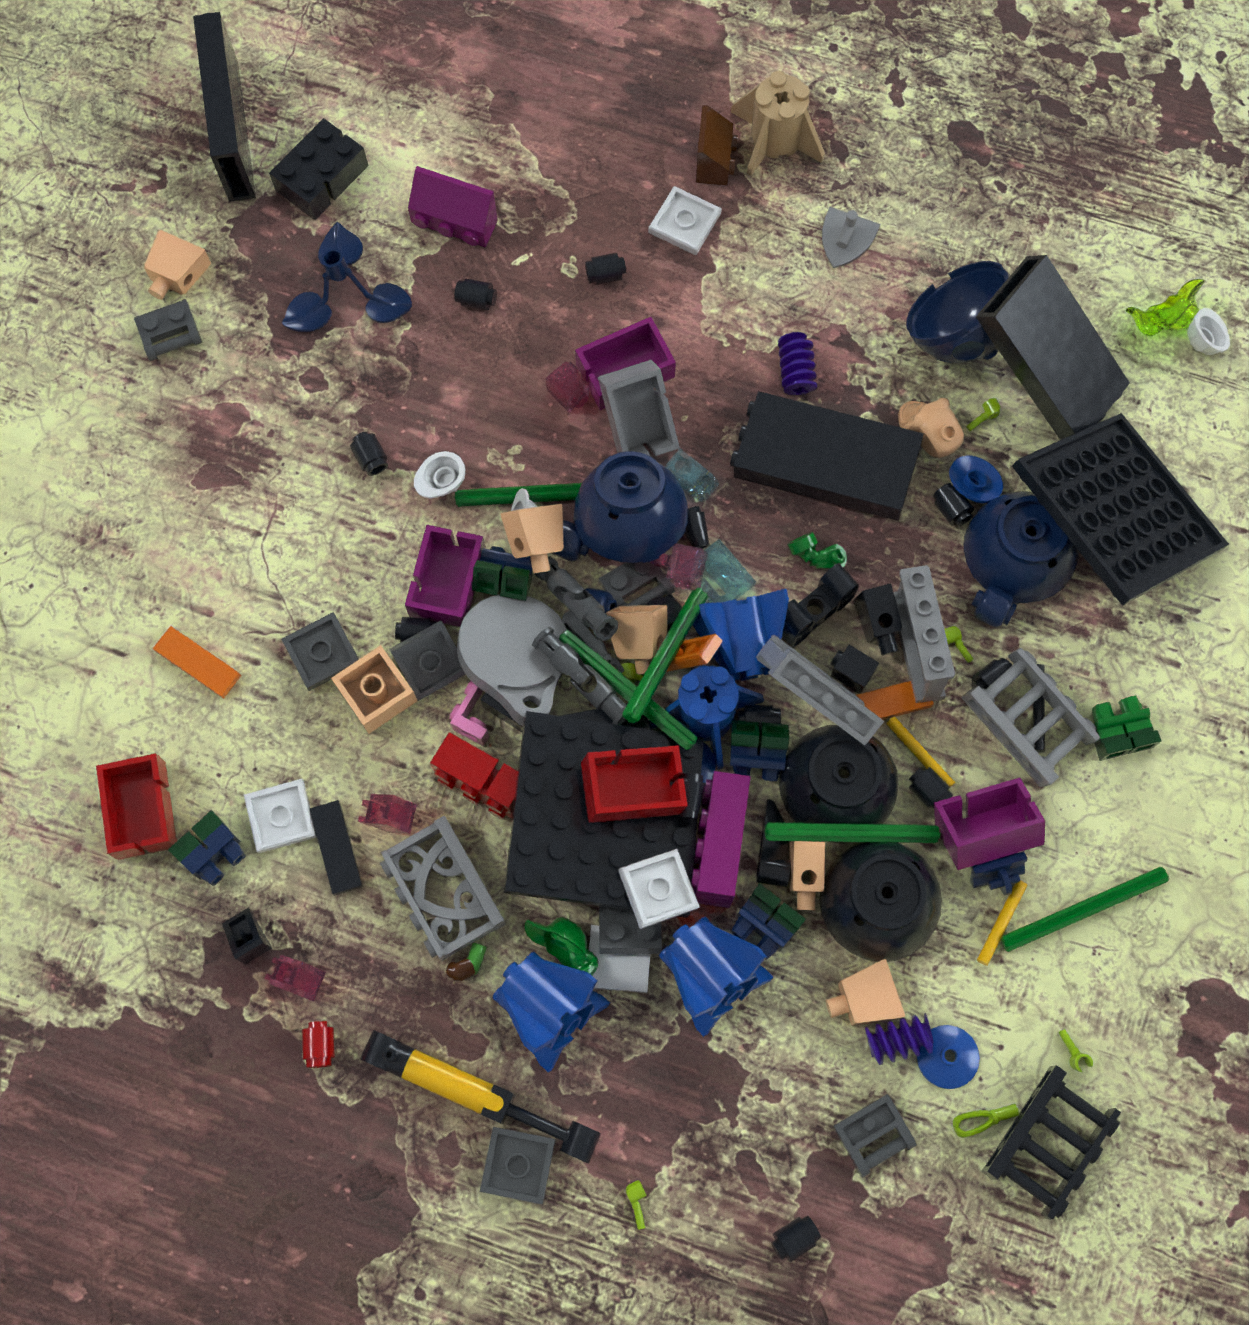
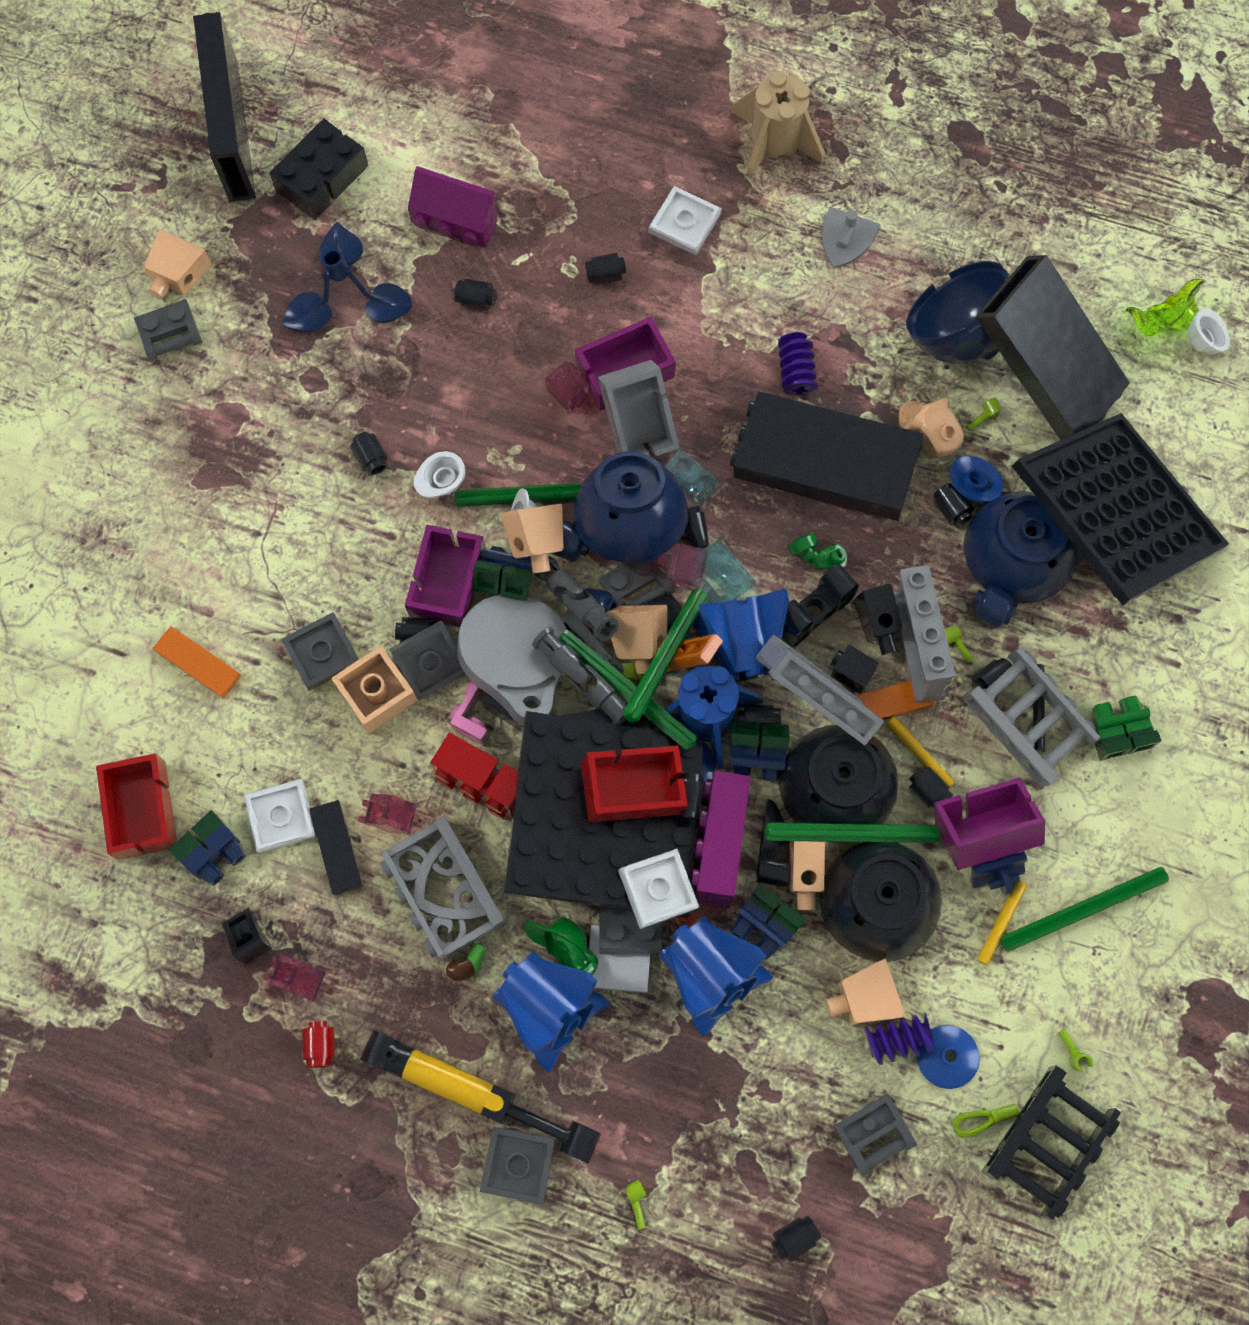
(715, 148): reddish brown slope -> none

